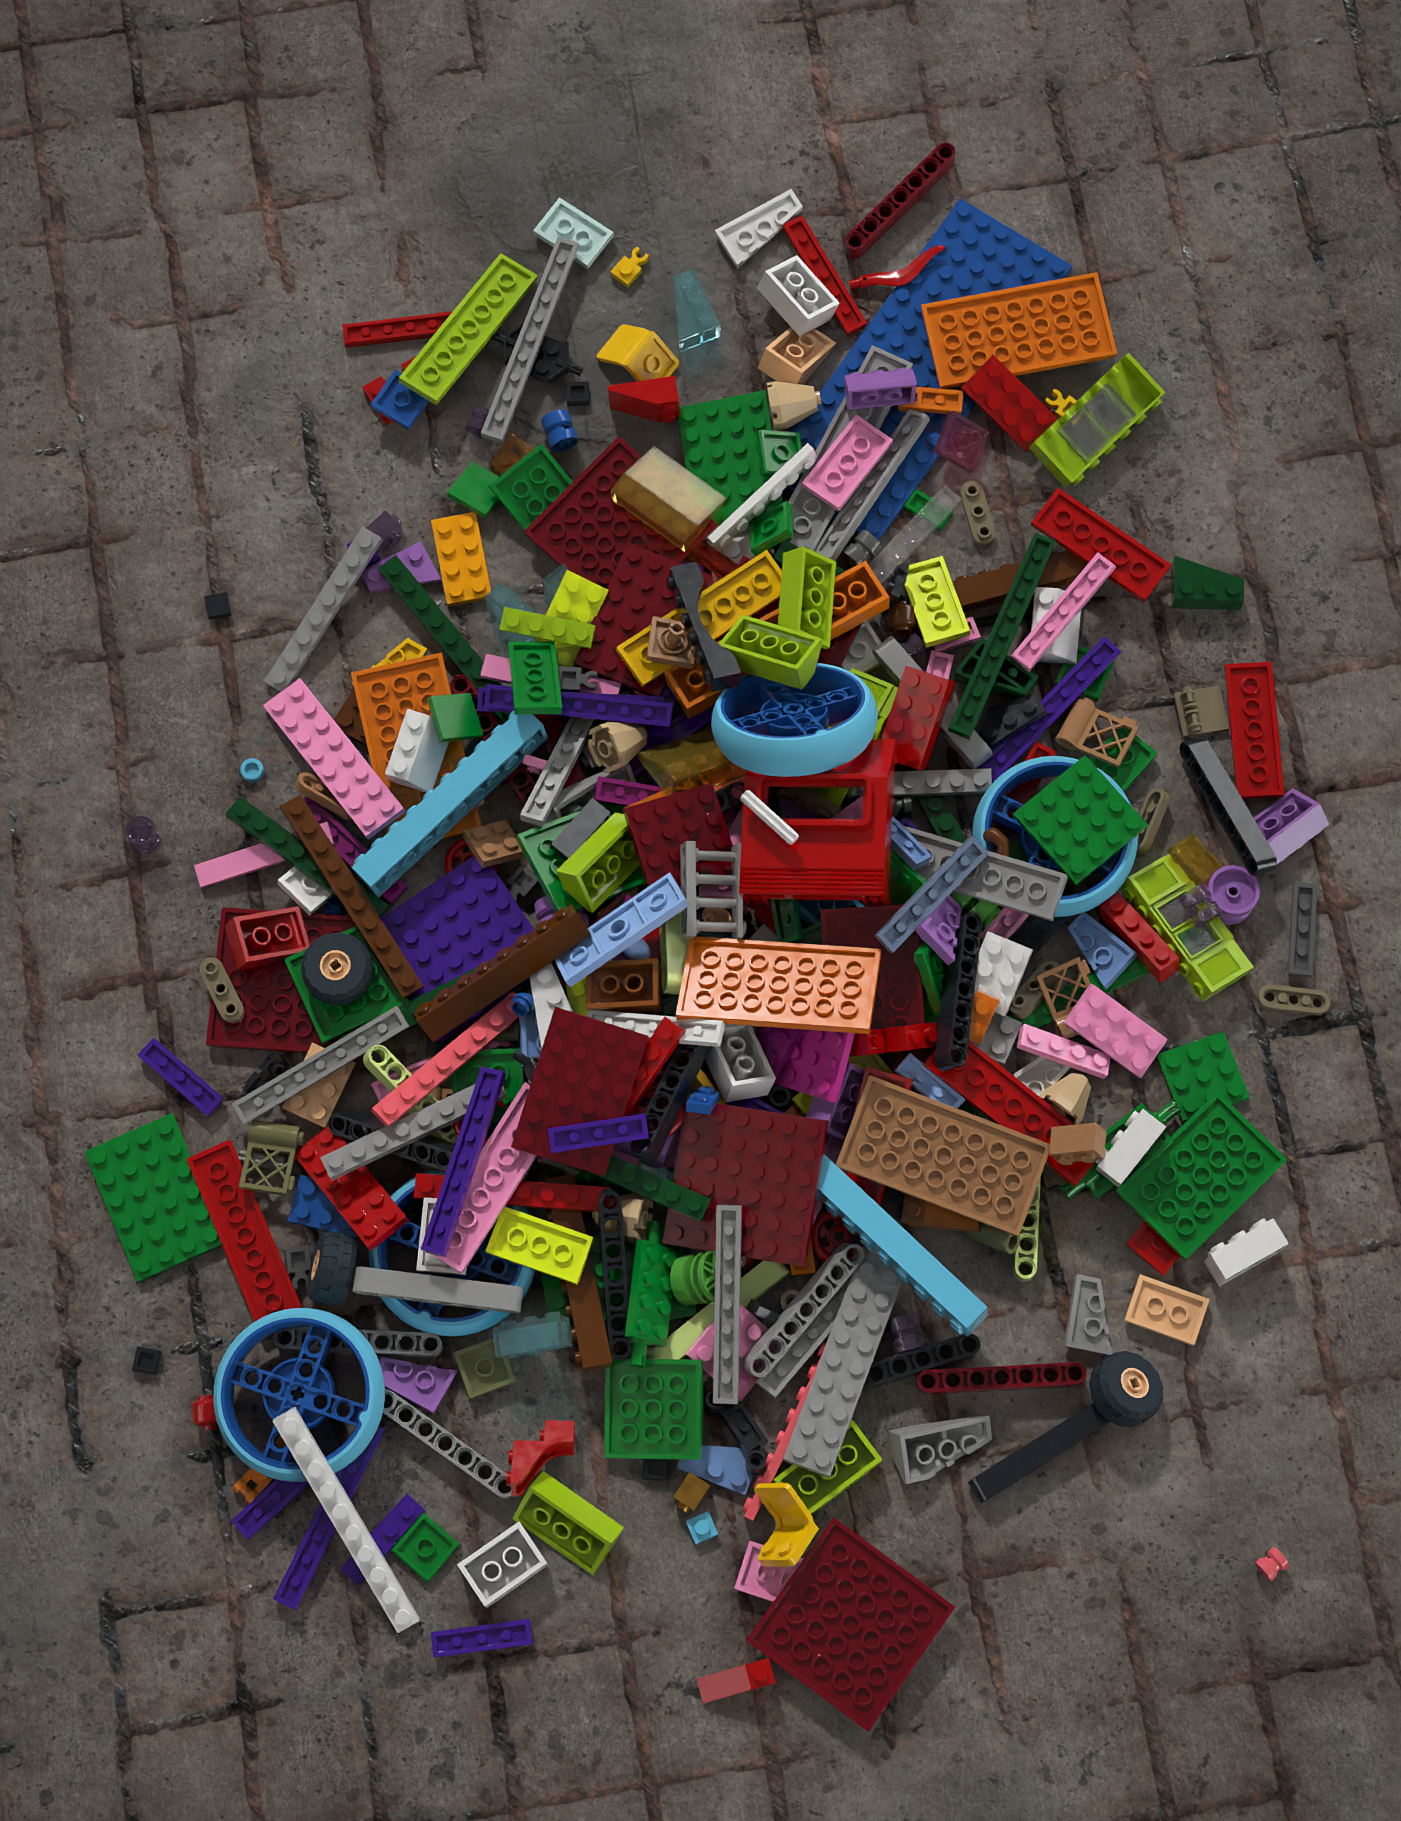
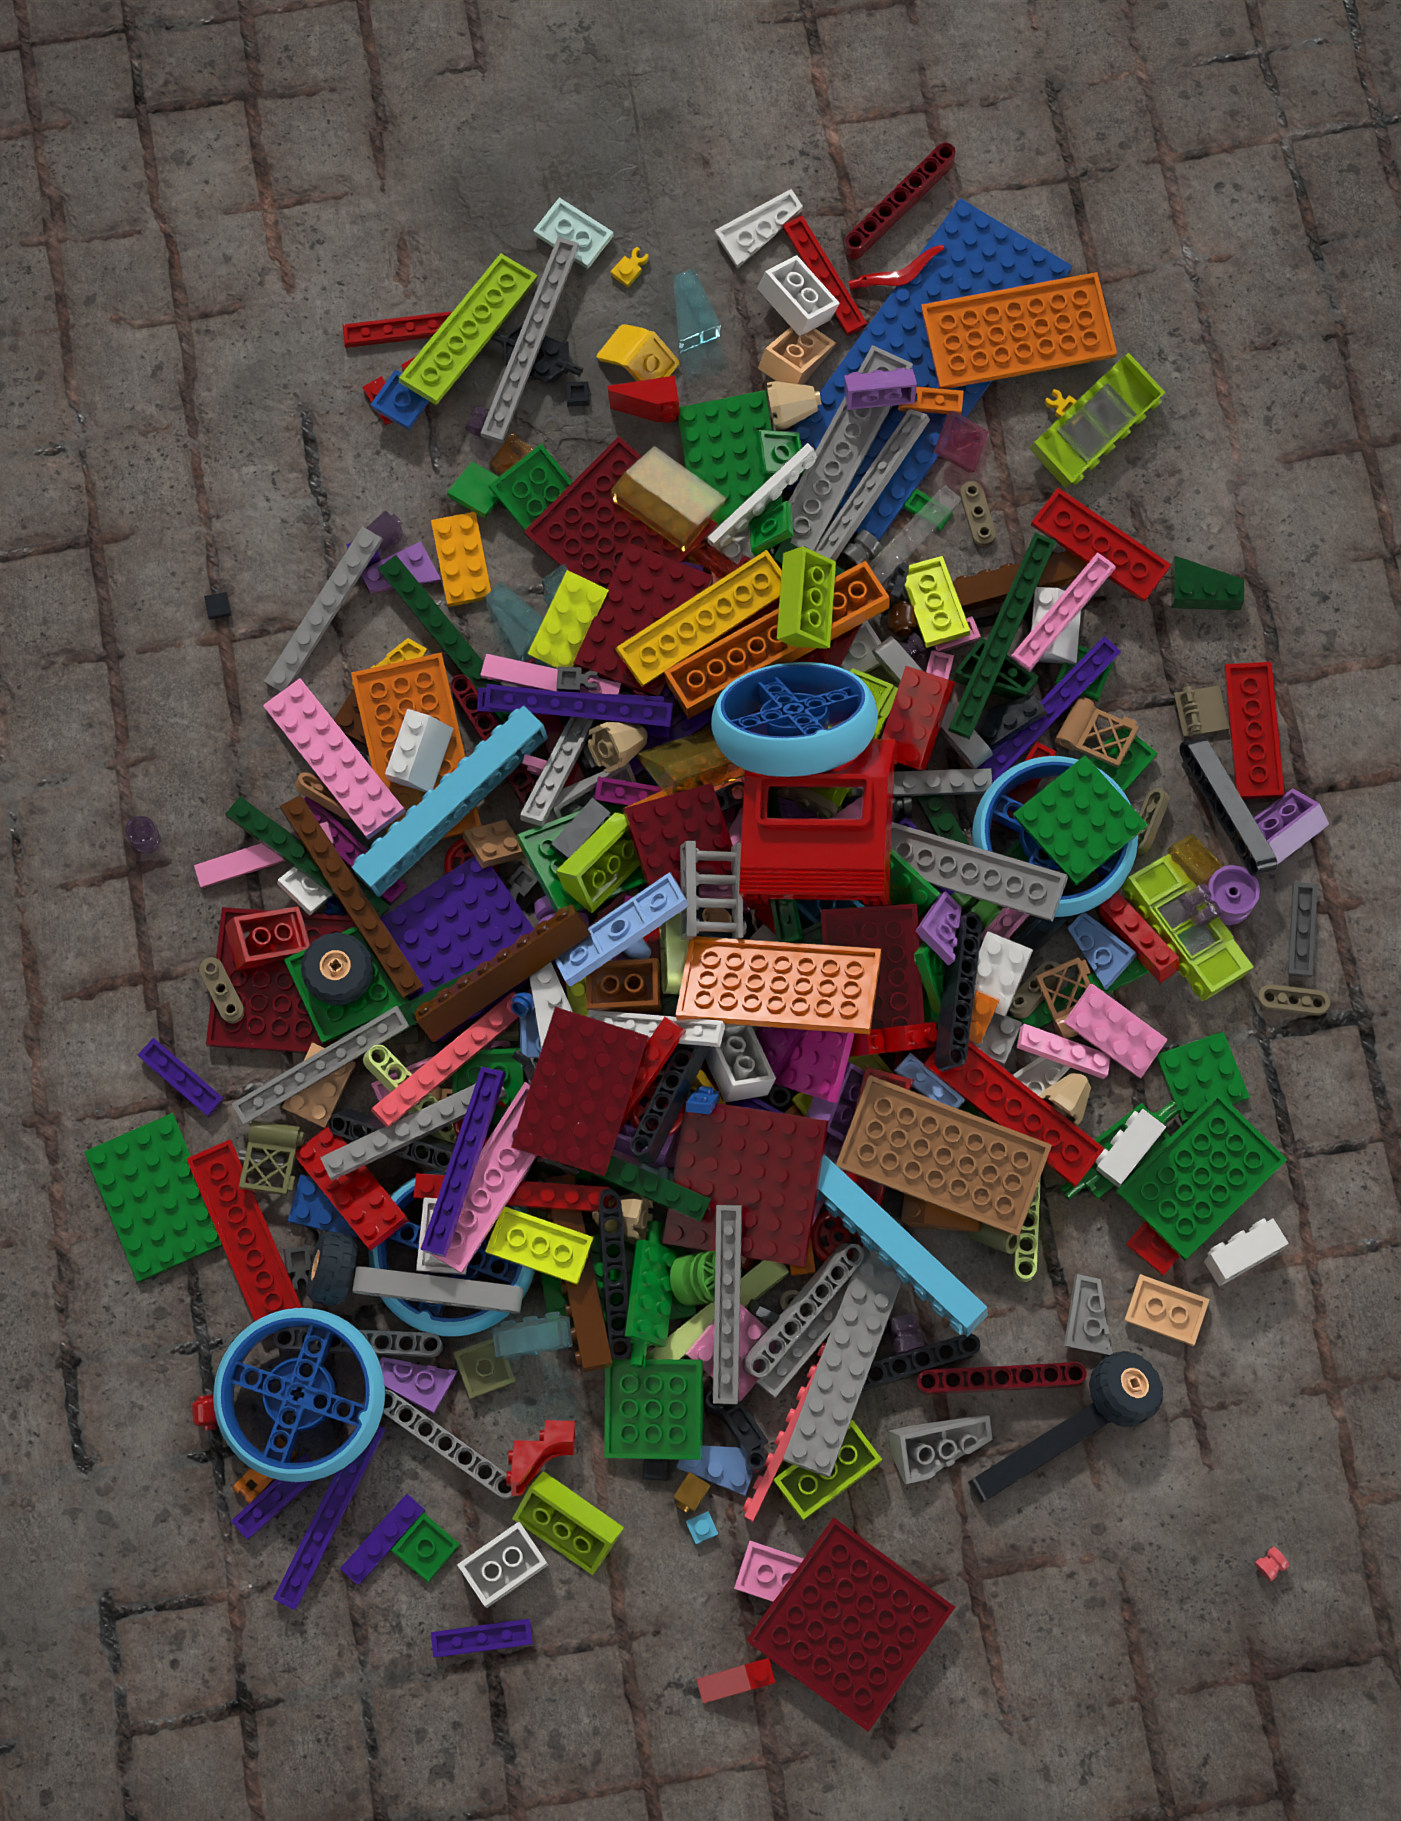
(146, 1360): black tile -> none
(252, 770): medium azure tile -> none
(271, 1068): black hinge -> none
(346, 1519): white plate -> none
(455, 717): green tile -> none
(534, 678): green plate -> none
(547, 627): lime plate -> none
(559, 430): blue wheel -> none
(598, 1133): dark purple plate -> none
(669, 643): medium nougat plate -> none
(718, 664): black arch -> none
(769, 817): white axle -> none
(773, 651): lime slope -> none
(793, 1525): yellow piece -> none
(847, 463): bright pink plate -> none
(908, 847): medium blue plate -> none
(931, 894): sand blue plate -> none
(1000, 840): reddish brown arm -> none
(1009, 403): red plate -> none
(1077, 1143): medium nougat brick -> none

